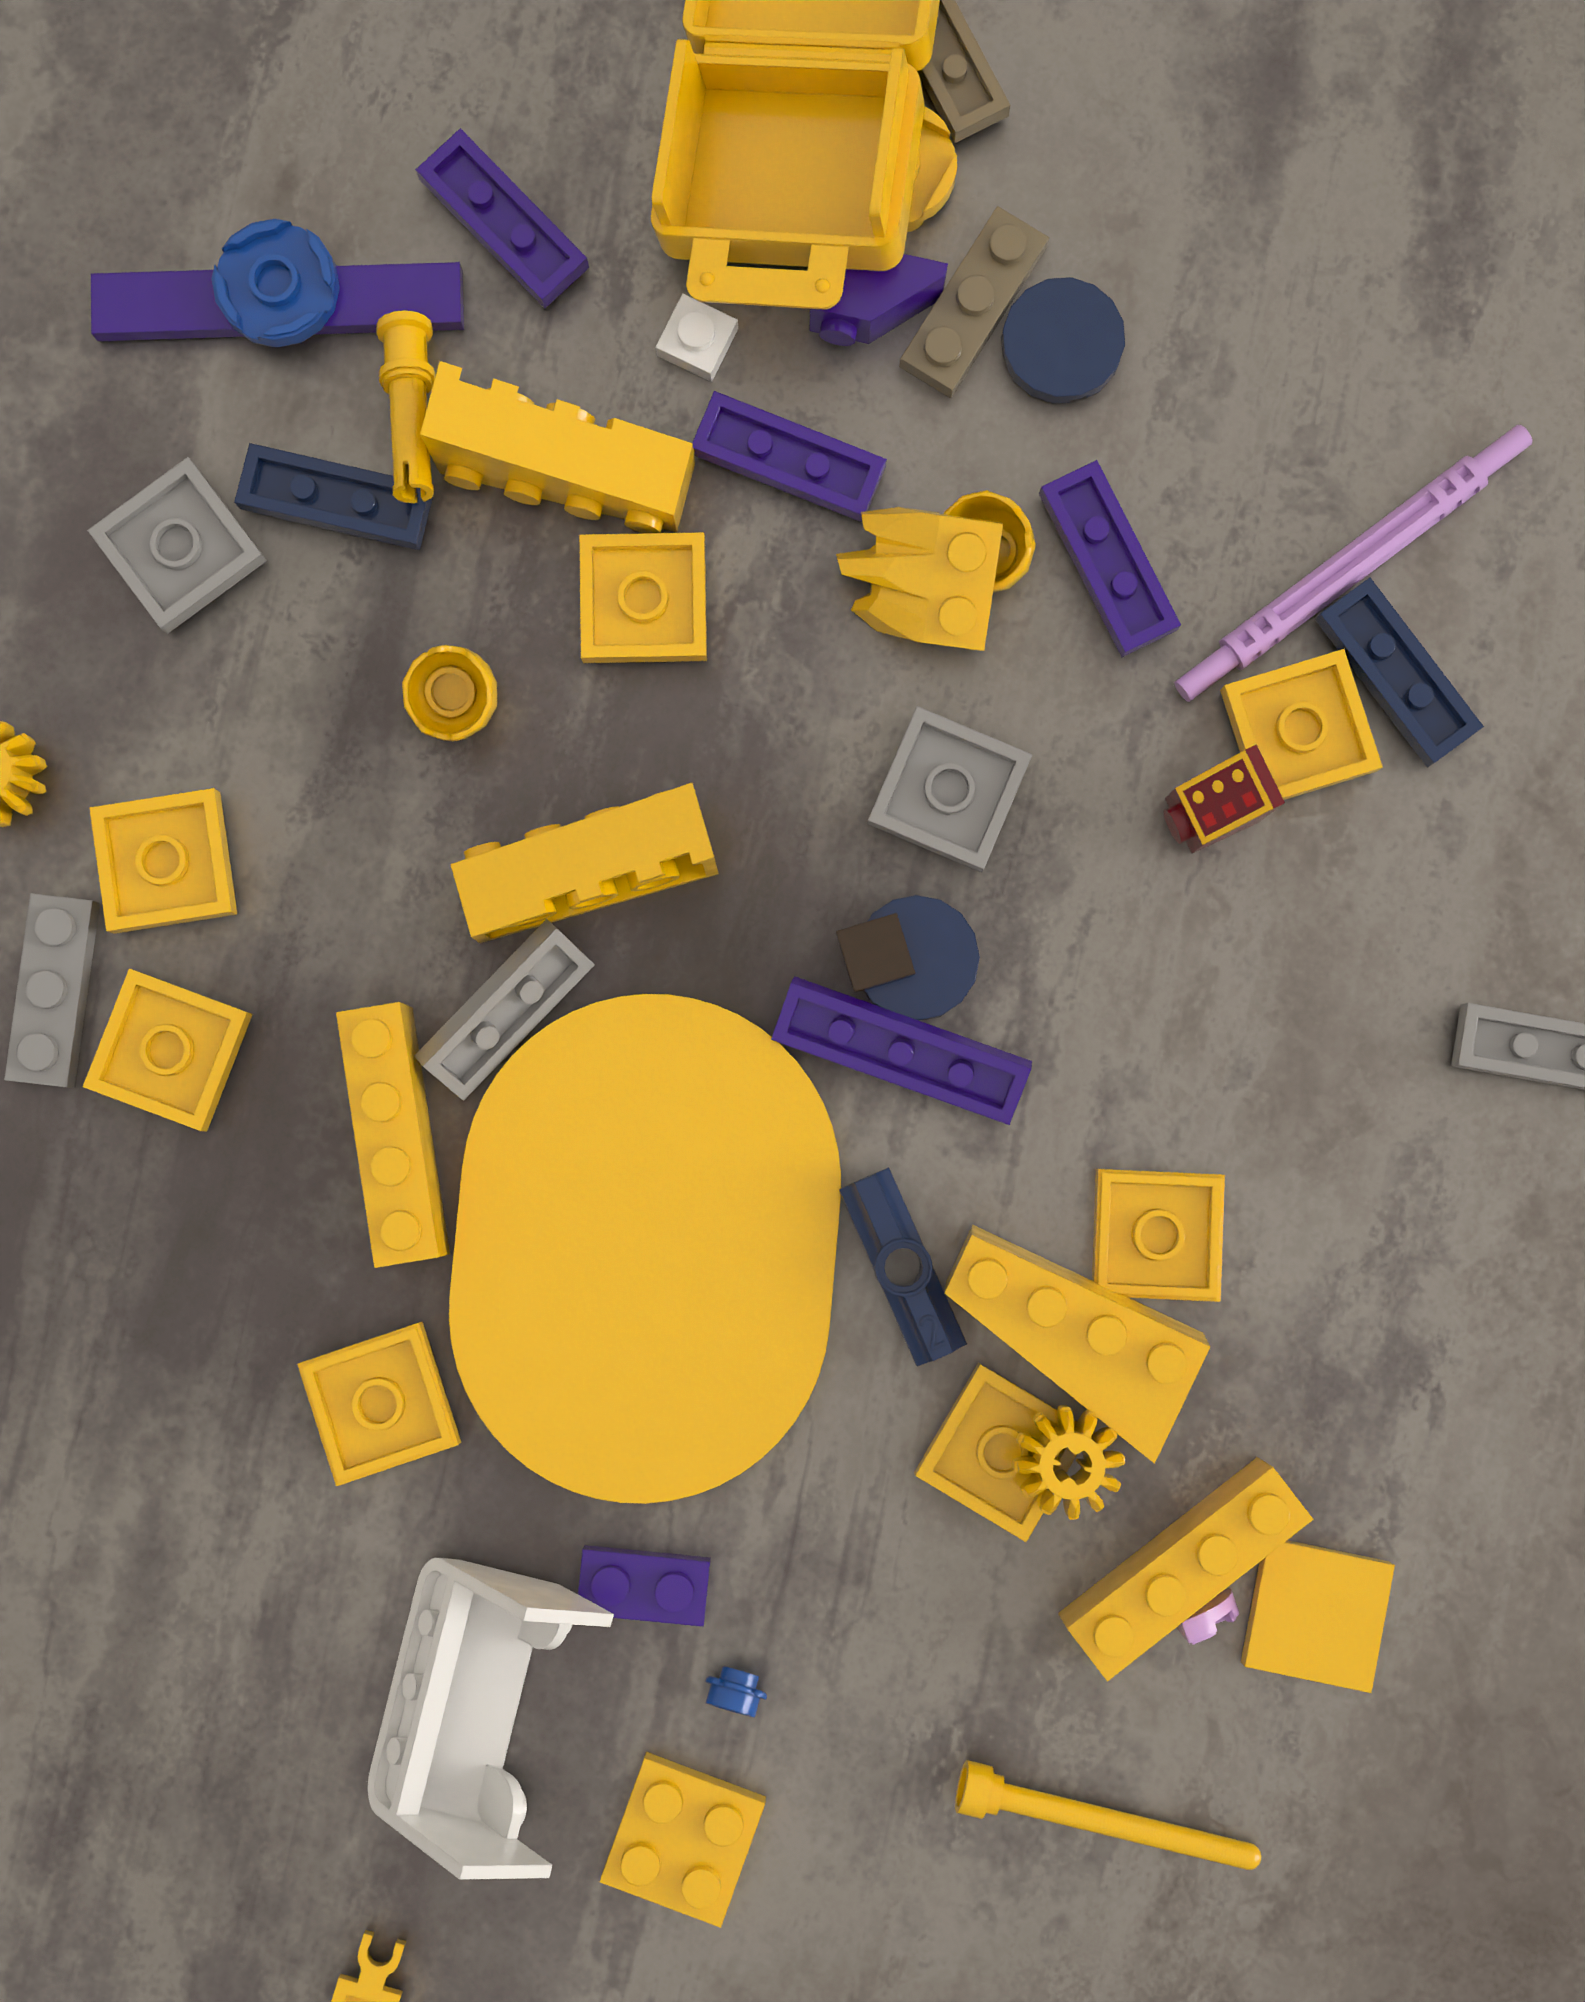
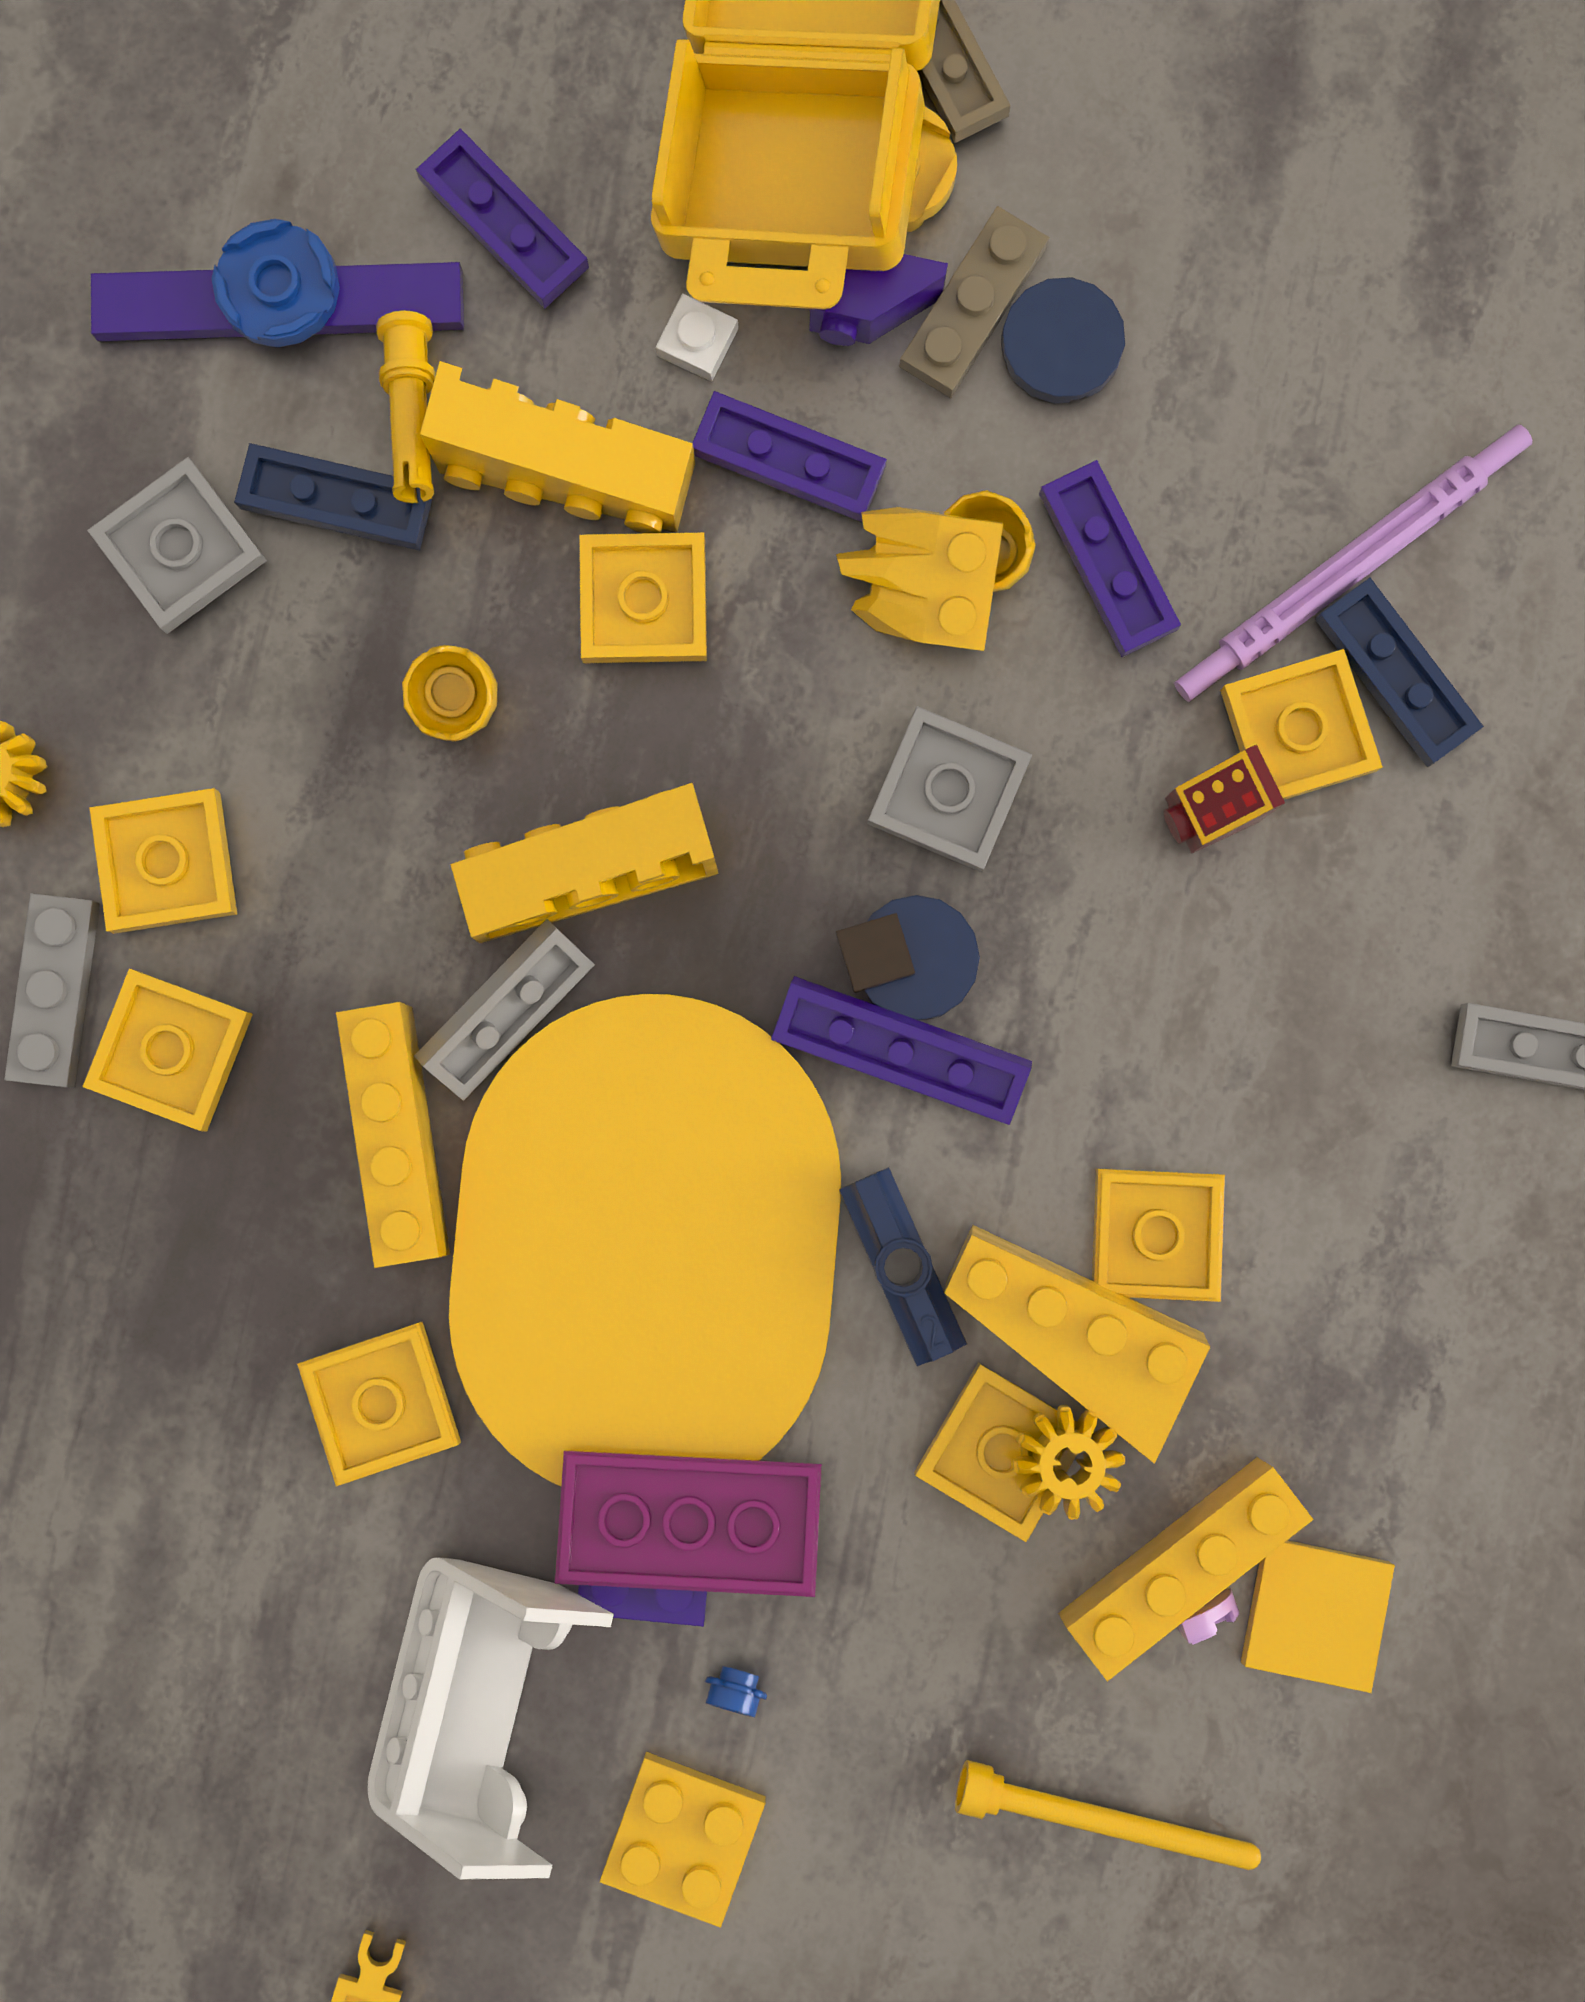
(688, 1523): none -> magenta tile

